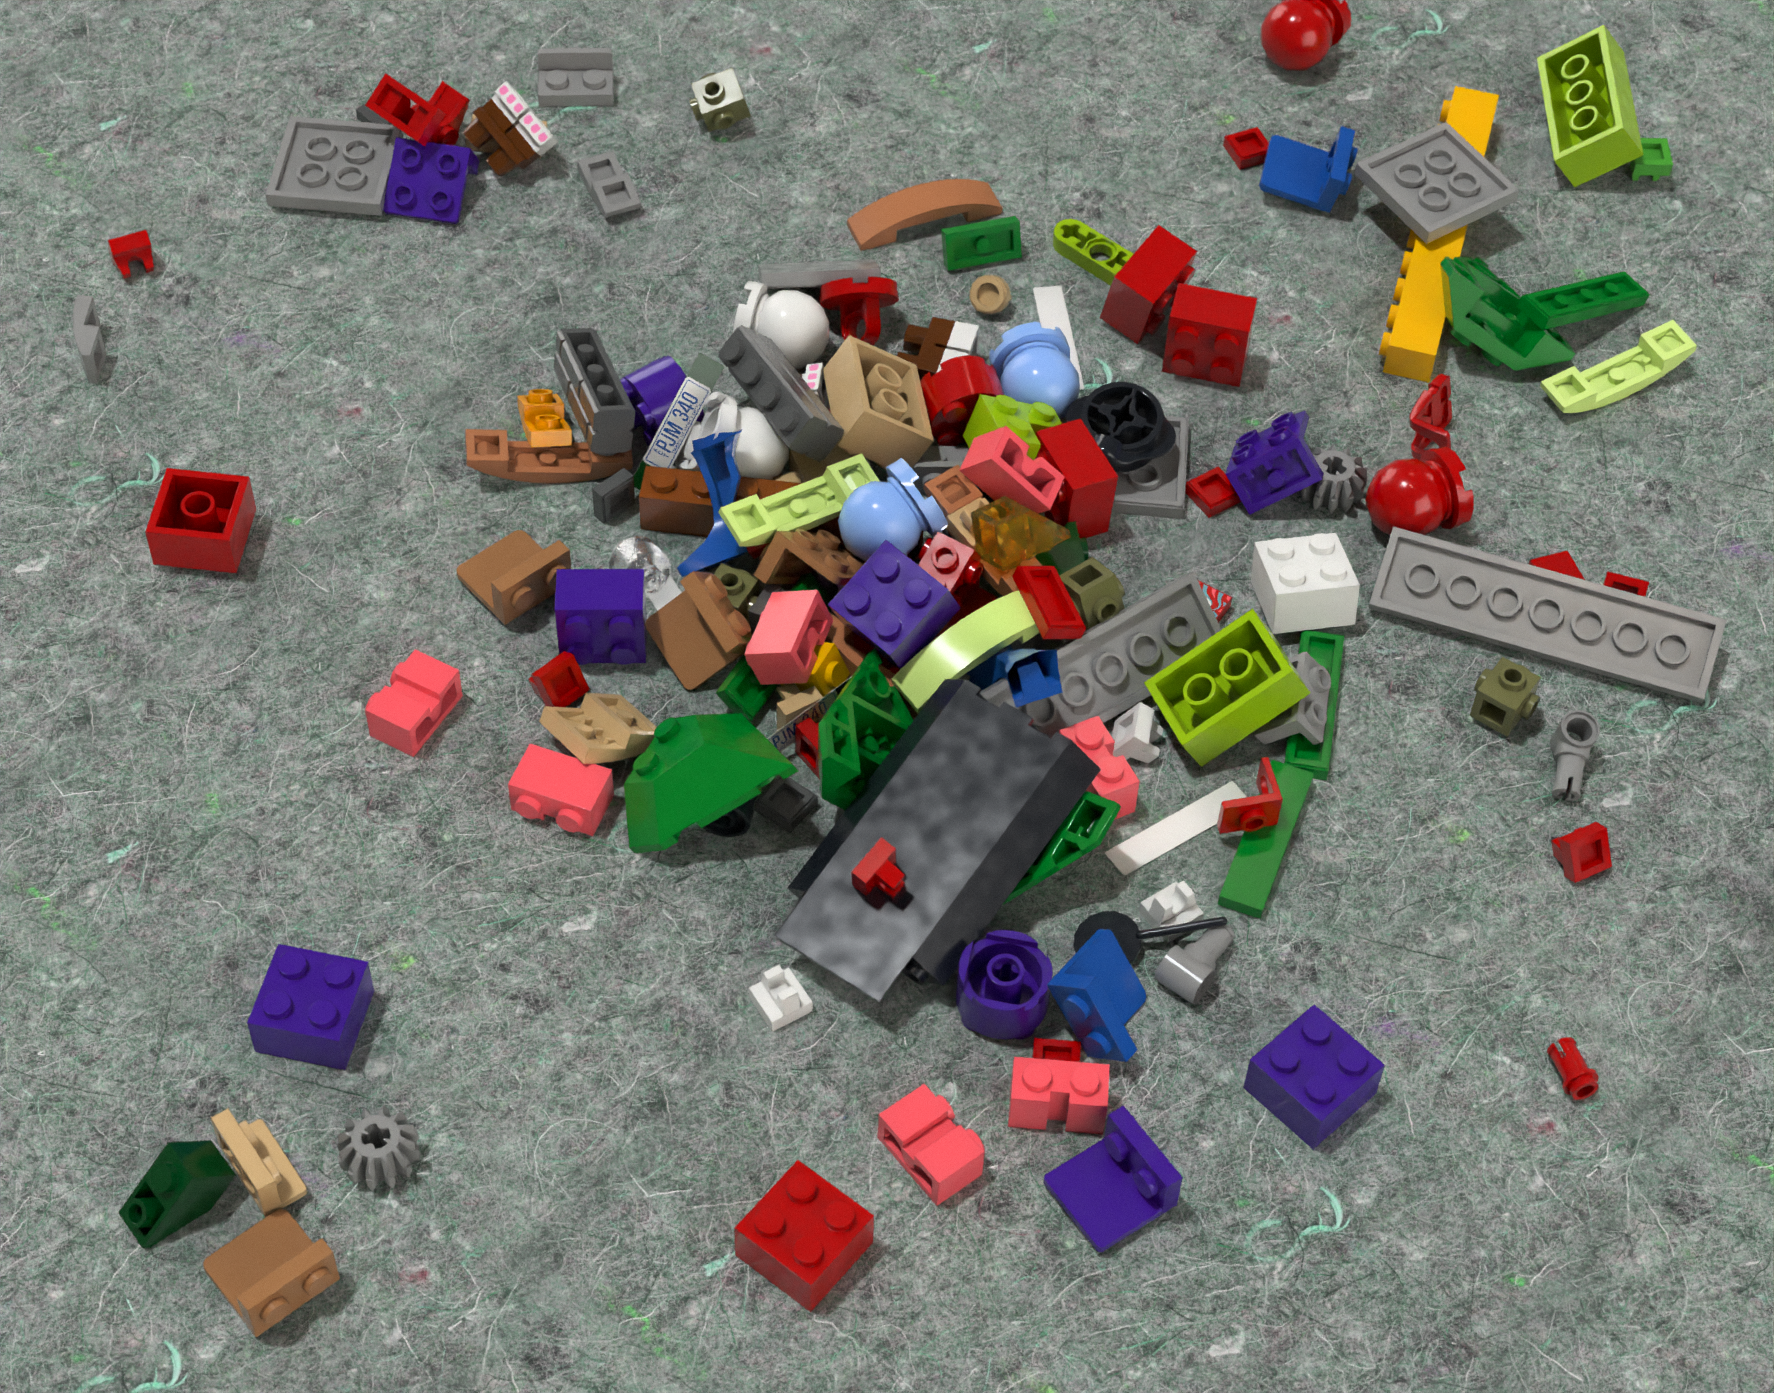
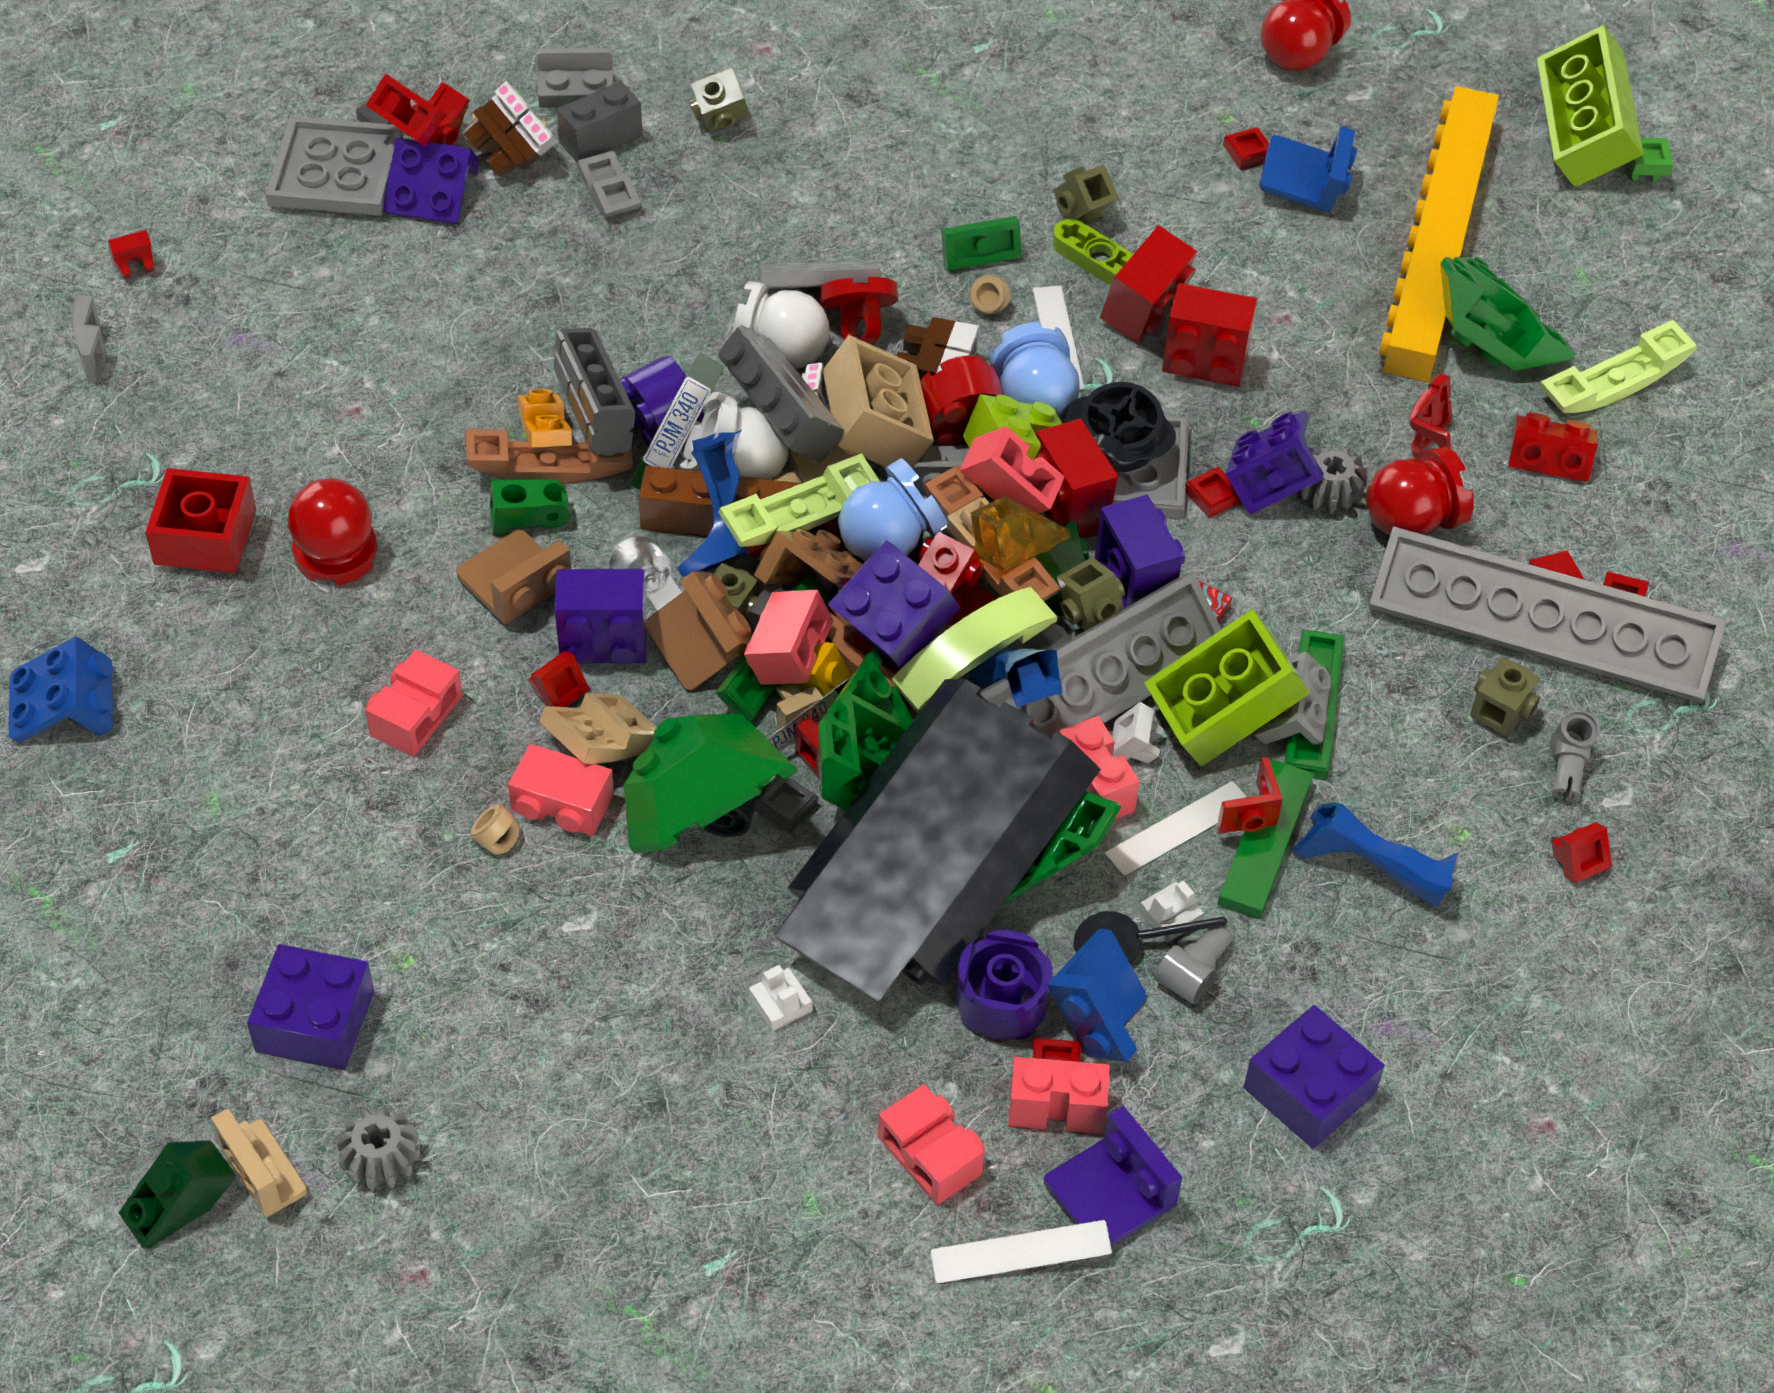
(61, 684): none -> blue bracket
(271, 1270): medium nougat bracket -> none
(332, 531): none -> red tile
(492, 826): none -> tan tile
(527, 504): none -> green leg
(599, 122): none -> dark grey brick
(613, 495): dark grey tile -> none
(804, 1235): red brick -> none
(879, 870): red tile -> none
(920, 204): nougat slope -> none
(1021, 1251): none -> white sticker
(1048, 602): red tile -> none
(1086, 194): none -> olive brick
(1138, 547): none -> dark purple brick
(1304, 583): white brick -> none
(1340, 831): none -> blue animal
(1436, 182): light grey plate -> none
(1553, 447): none -> red bracket
(1577, 1077): red pin -> none
(1583, 300): green tile -> none

